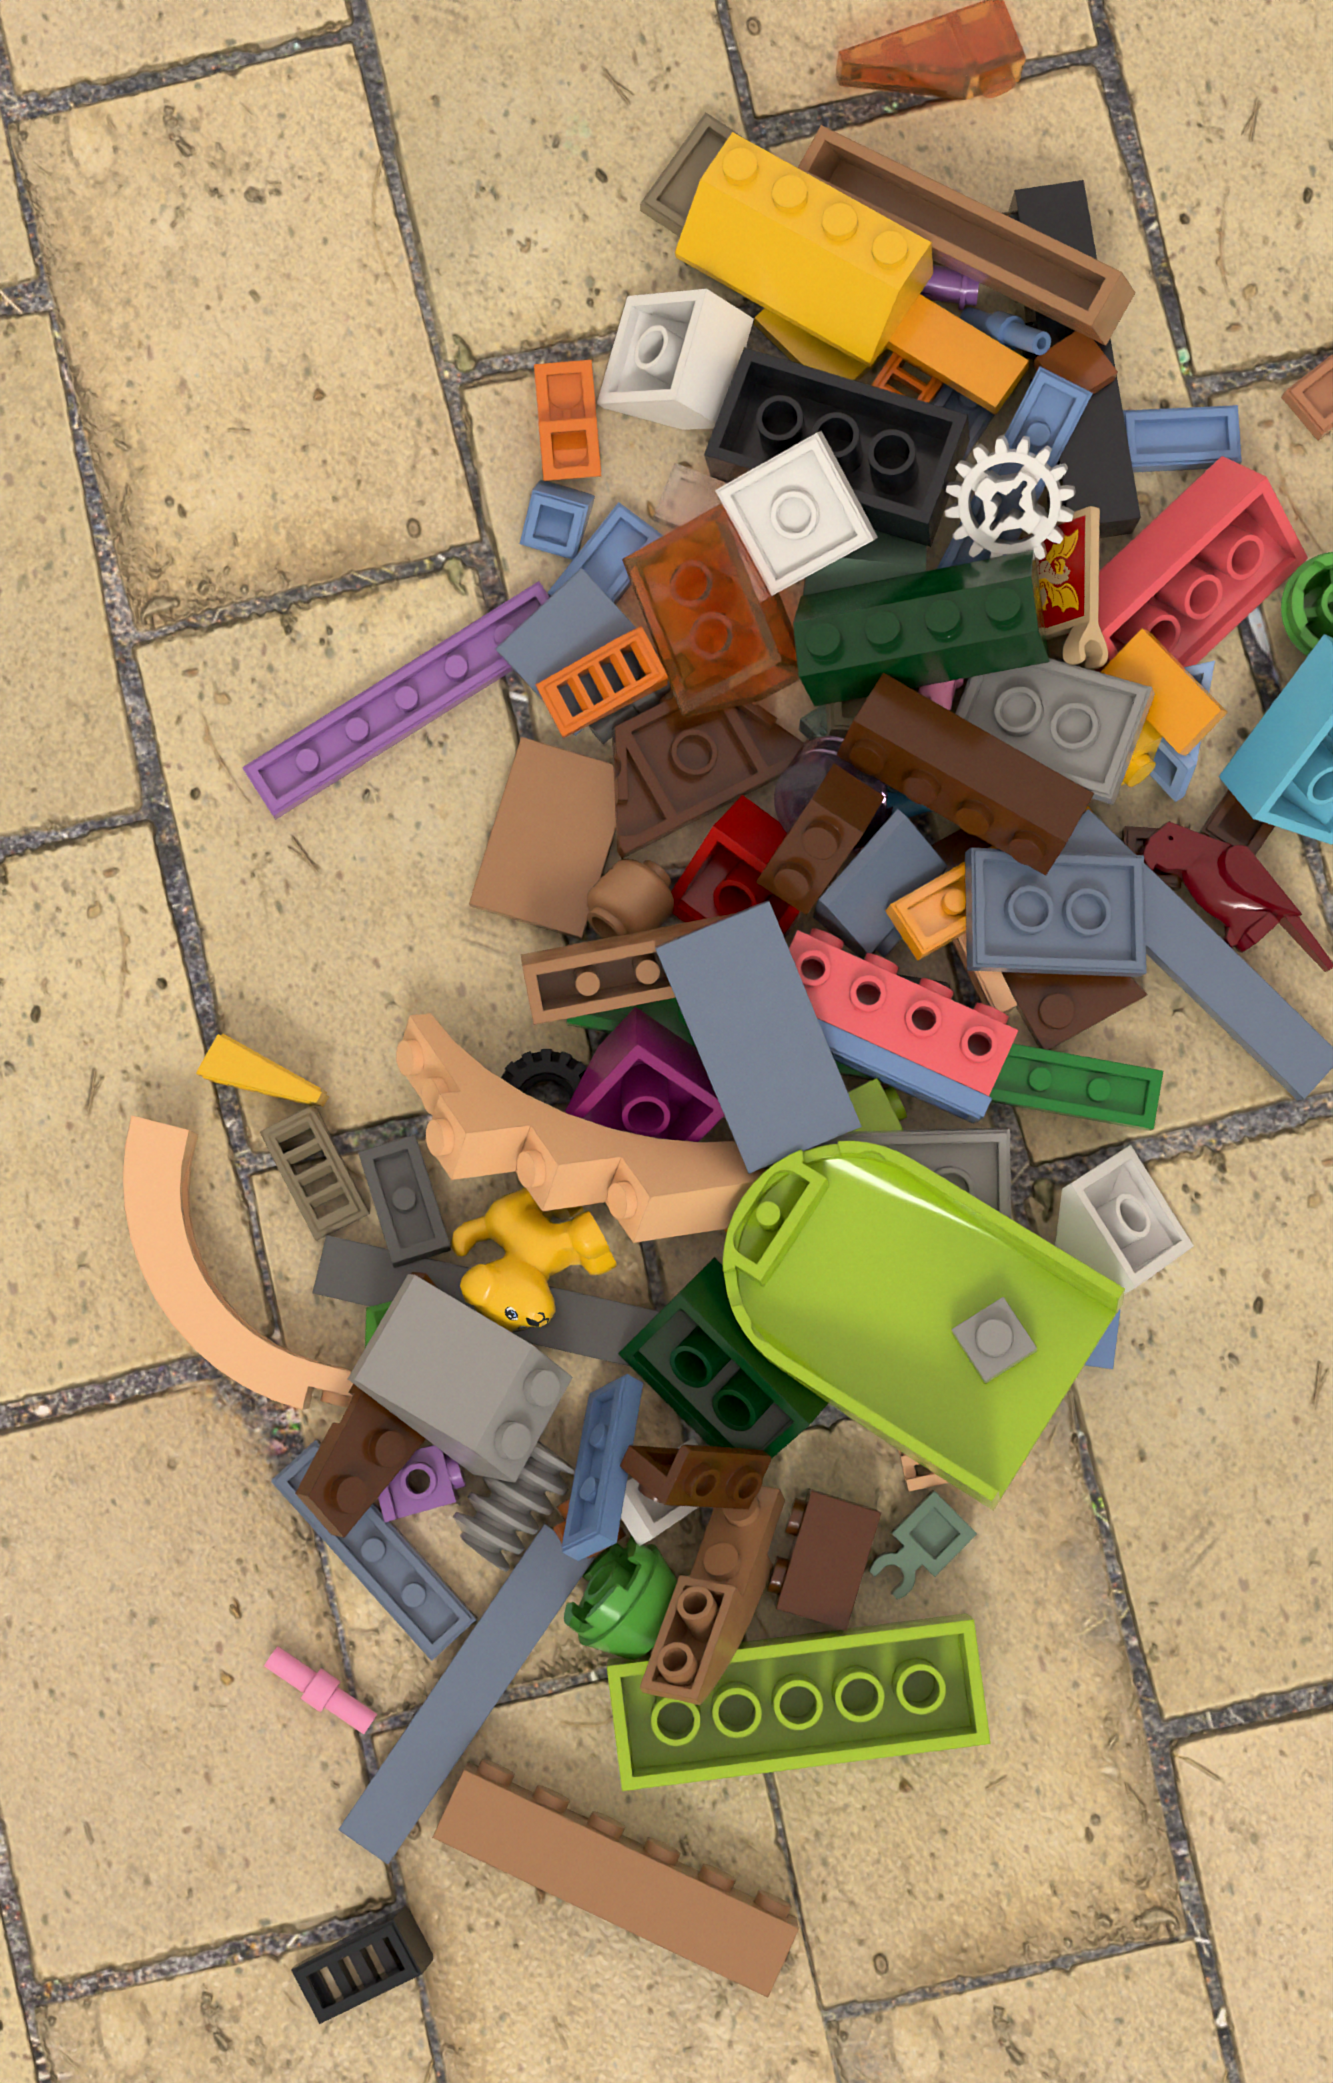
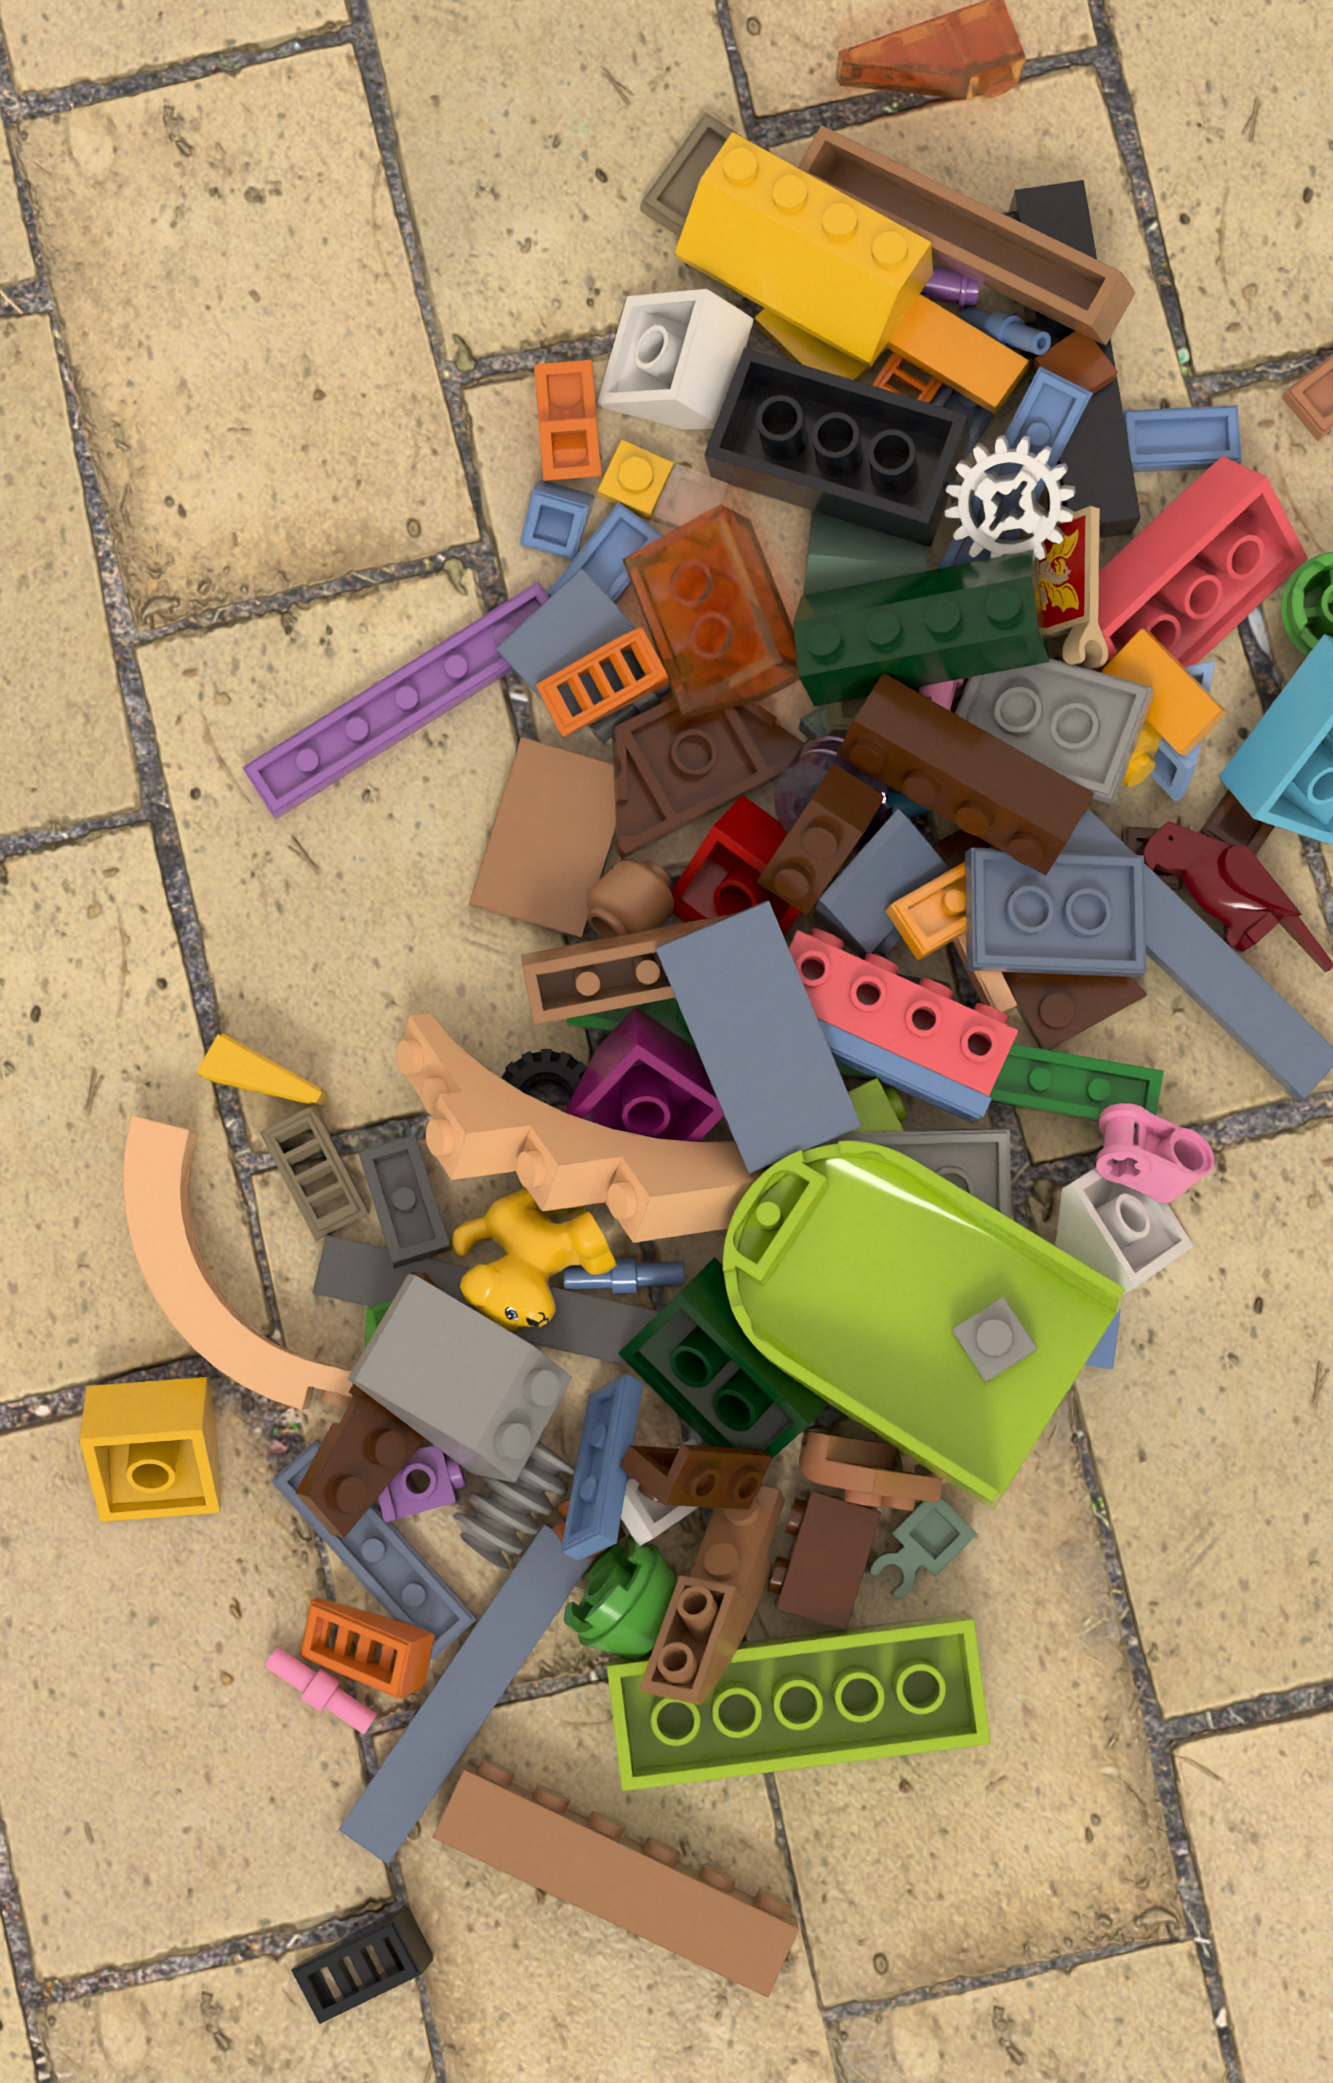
(151, 1449): none -> yellow slope
(403, 1654): none -> orange slope
(626, 1276): none -> medium blue bar
(635, 479): none -> yellow plate
(796, 513): white tile -> none
(864, 1471): none -> nougat slope
(1152, 1157): none -> bright pink piece

